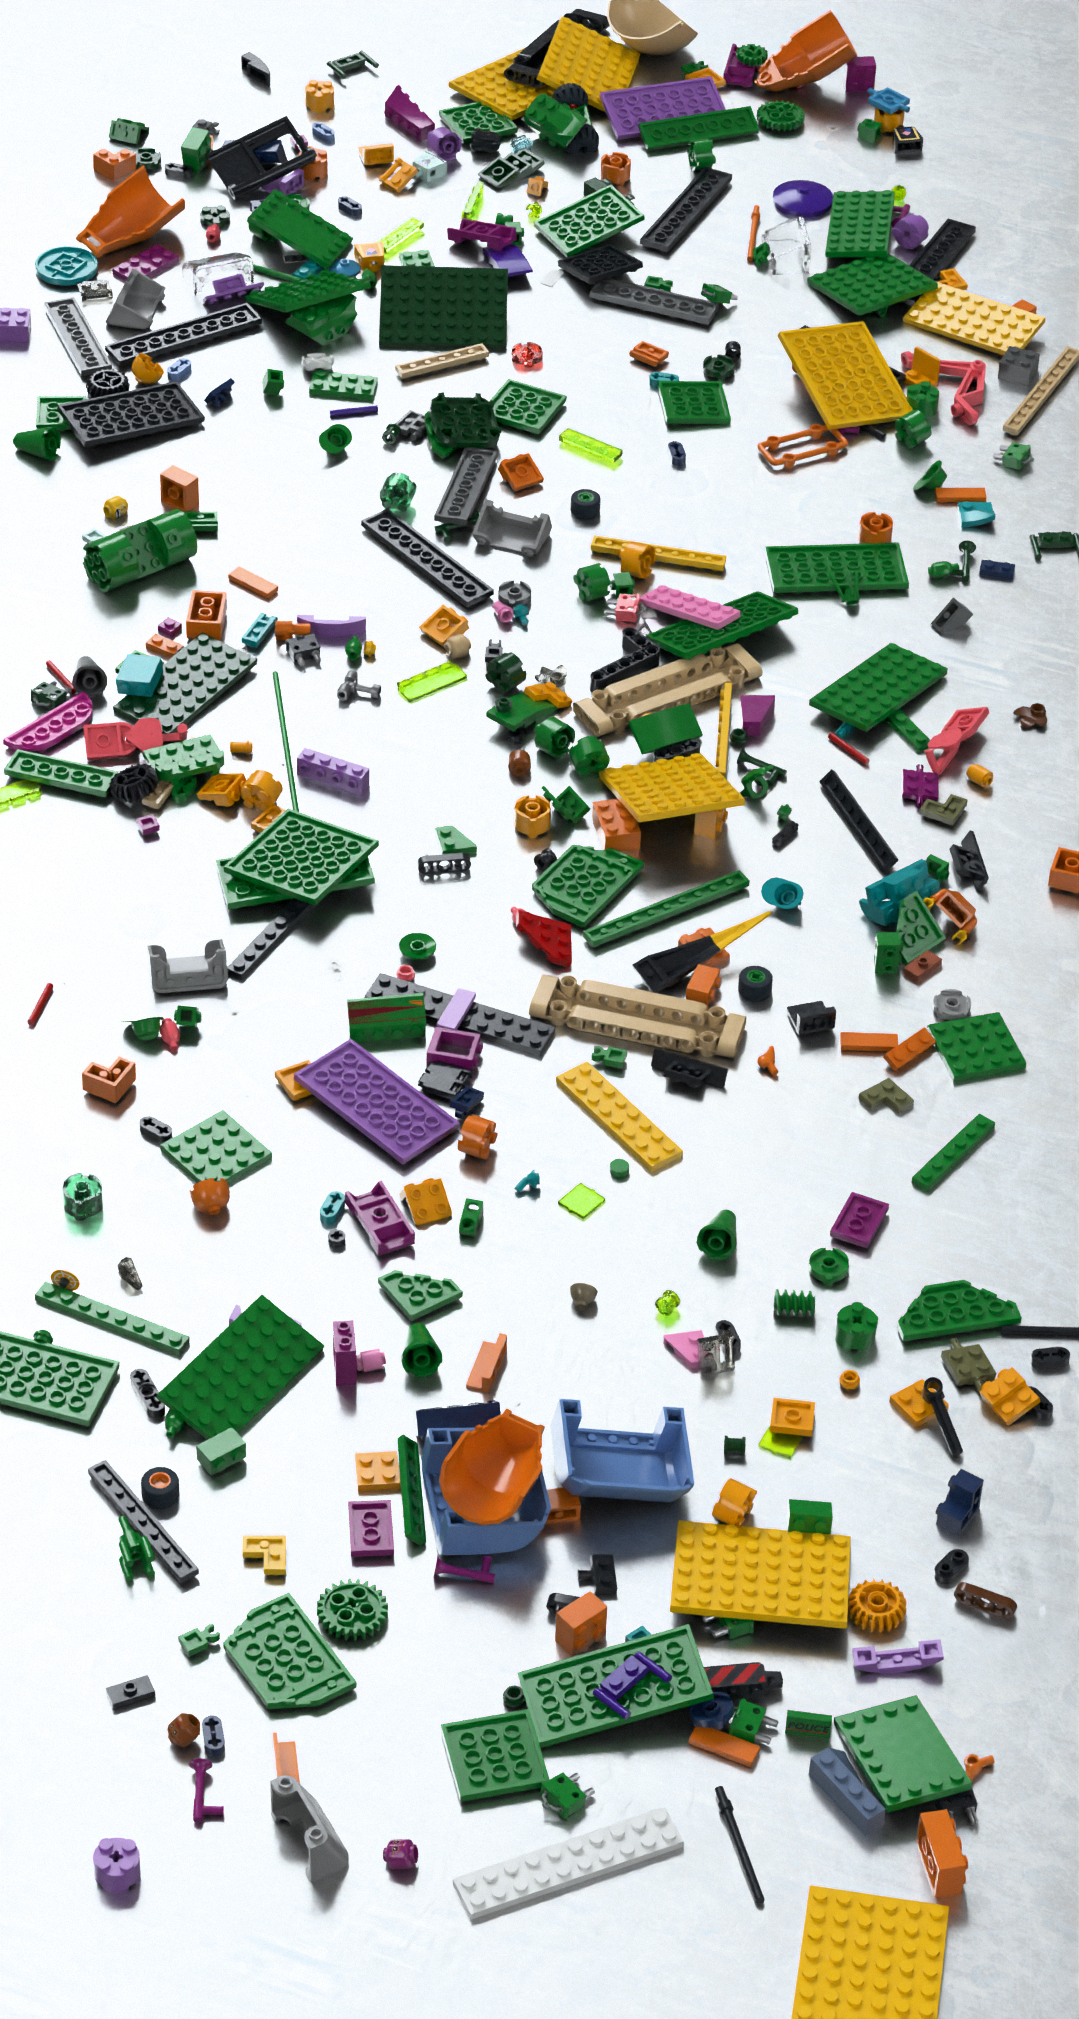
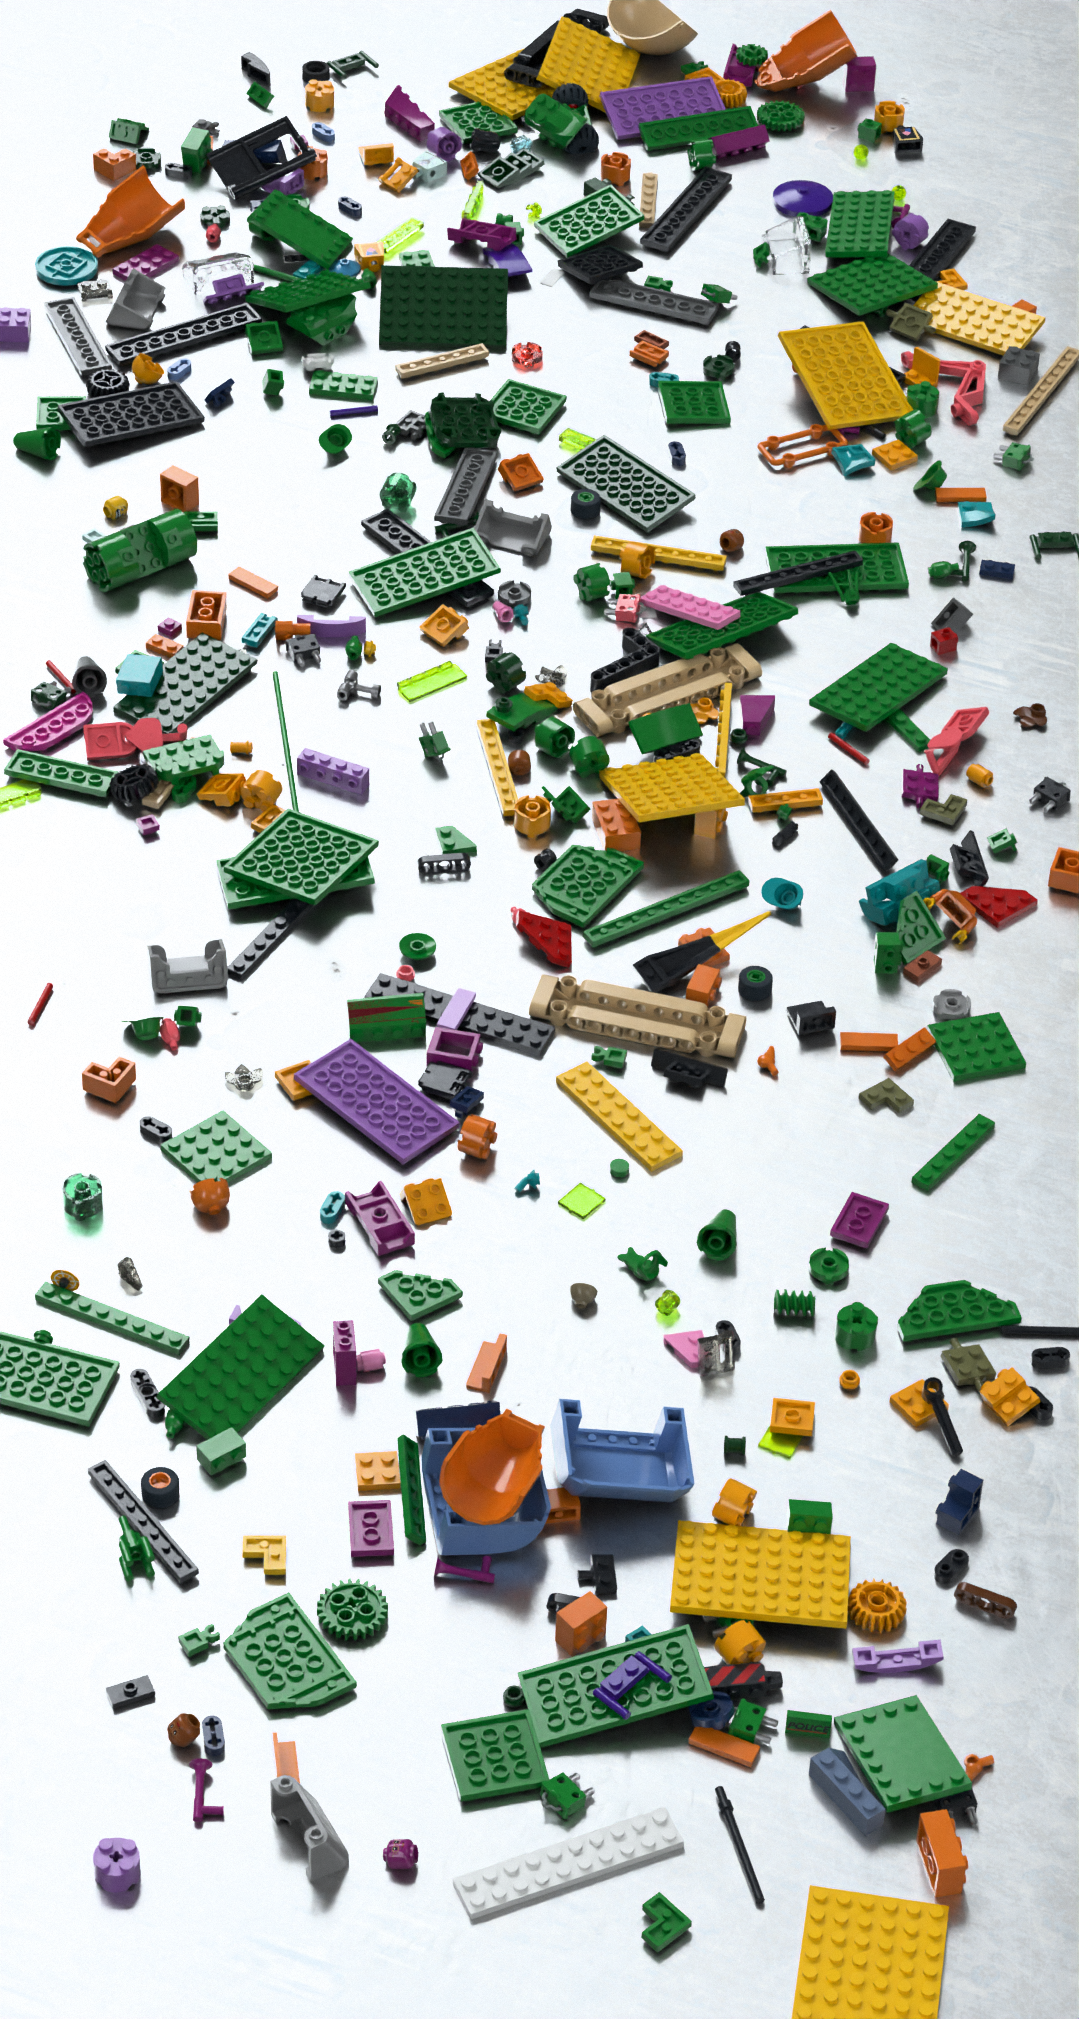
(244, 1078): none -> clear smoke plate
(260, 94): none -> green plate
(264, 337): none -> green plate
(315, 70): none -> black tyre
(322, 591): none -> plate
(424, 572): none -> plate
(433, 742): none -> green piece
(457, 646): tan head -> none
(469, 166): none -> orange plate
(471, 1217): green leg -> none
(497, 765): none -> yellow plate
(536, 185): light orange bracket -> none
(626, 483): none -> plate
(641, 1266): none -> green hair
(648, 199): none -> tan plate
(652, 339): none -> copper plate
(668, 1922): none -> green plate
(704, 710): none -> light orange plate
(731, 92): none -> light orange gear
(731, 540): none -> dark orange head
(739, 141): none -> magenta wedge
(740, 1644): none -> light orange brick
(755, 216): orange bar -> none
(795, 799): none -> light orange plate
(797, 573): none -> black plate
(815, 226): none -> green brick
(852, 458): none -> teal plate
(860, 151): none -> clear neon green plate
(888, 100): dark azure plate -> none
(894, 455): none -> light orange plate
(911, 321): none -> olive plate
(943, 641): none -> red brick
(999, 904): none -> red plate
(1002, 840): none -> green bracket
(1051, 794): none -> black piece

